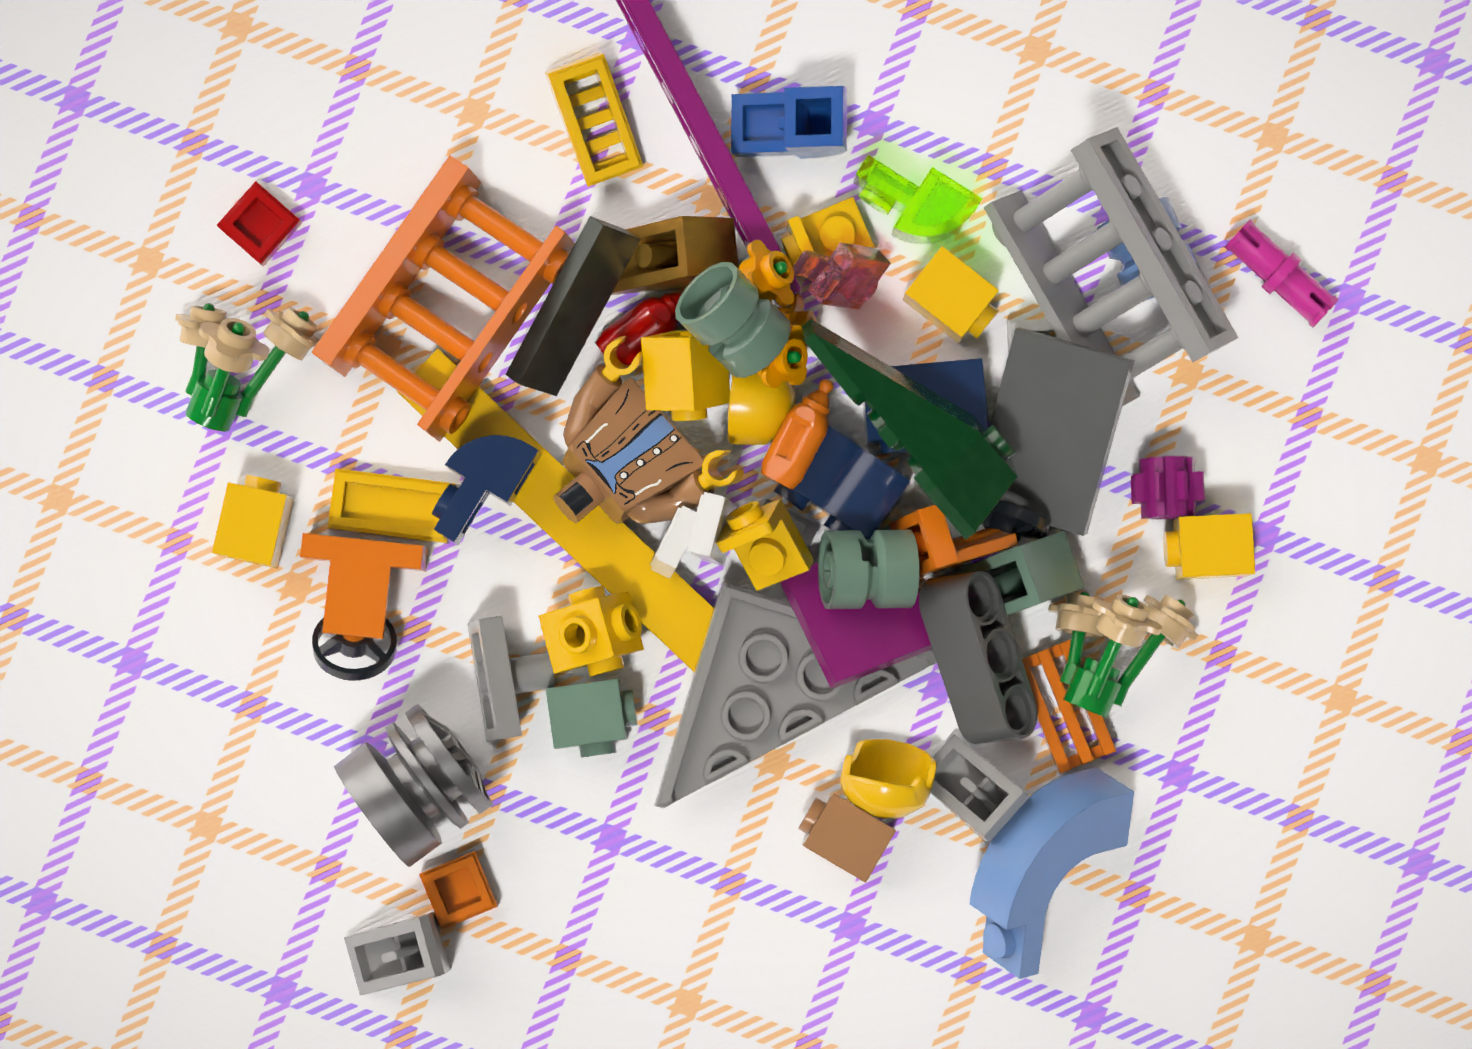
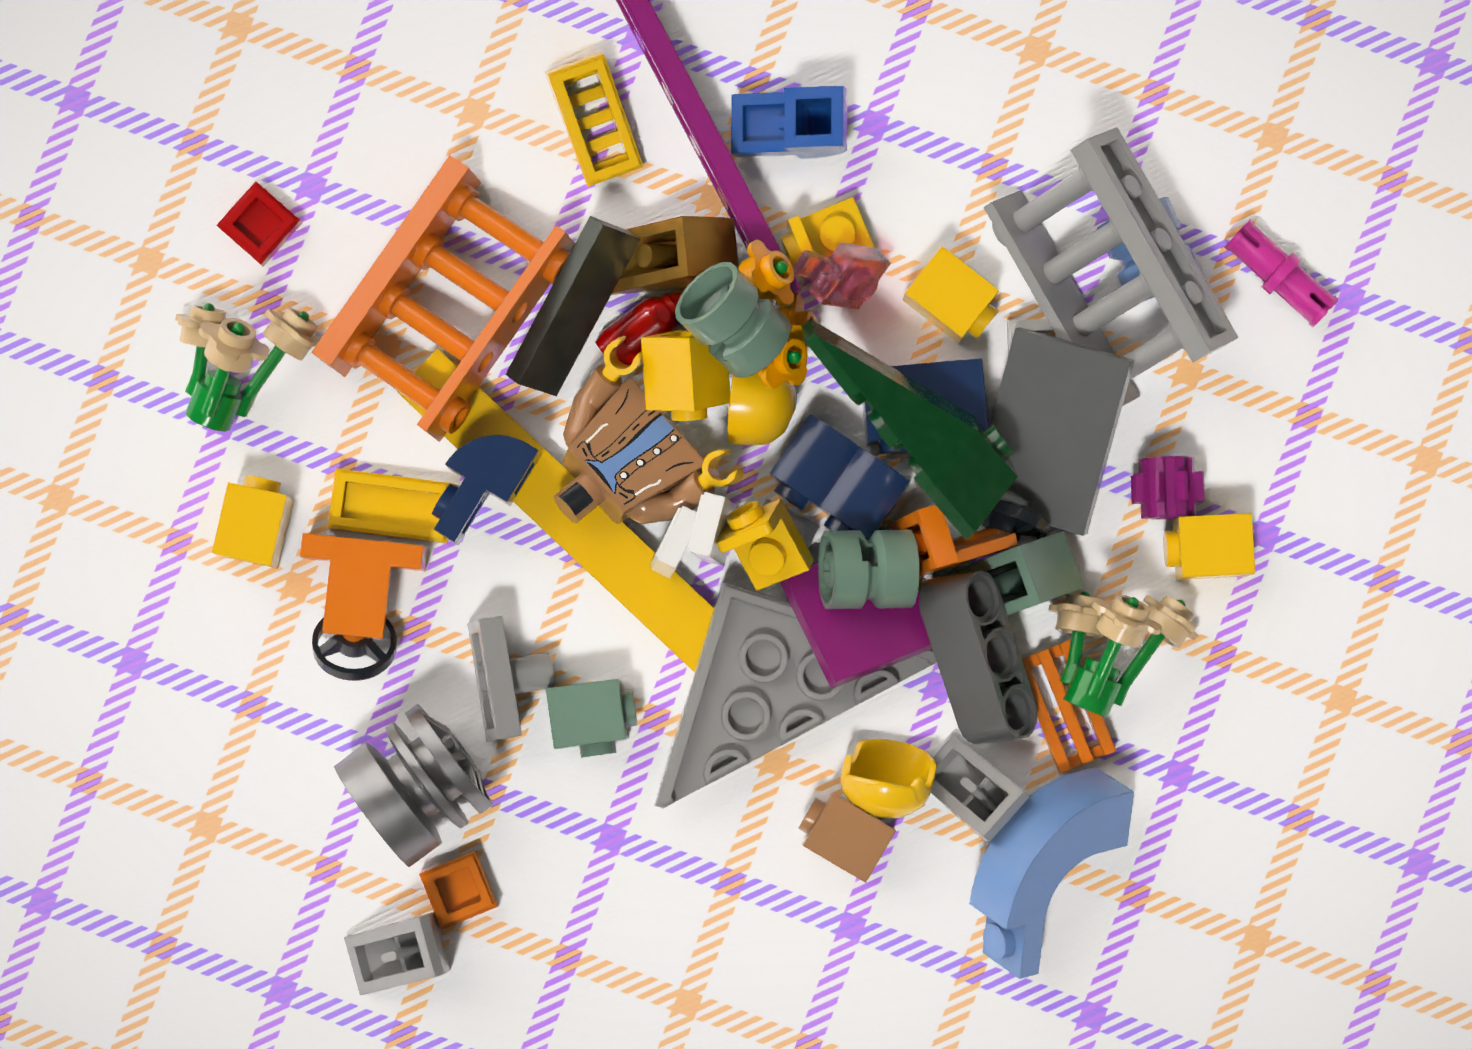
(592, 632): yellow brick -> none
(798, 438): orange piece -> none
(927, 211): clear neon green brick -> none

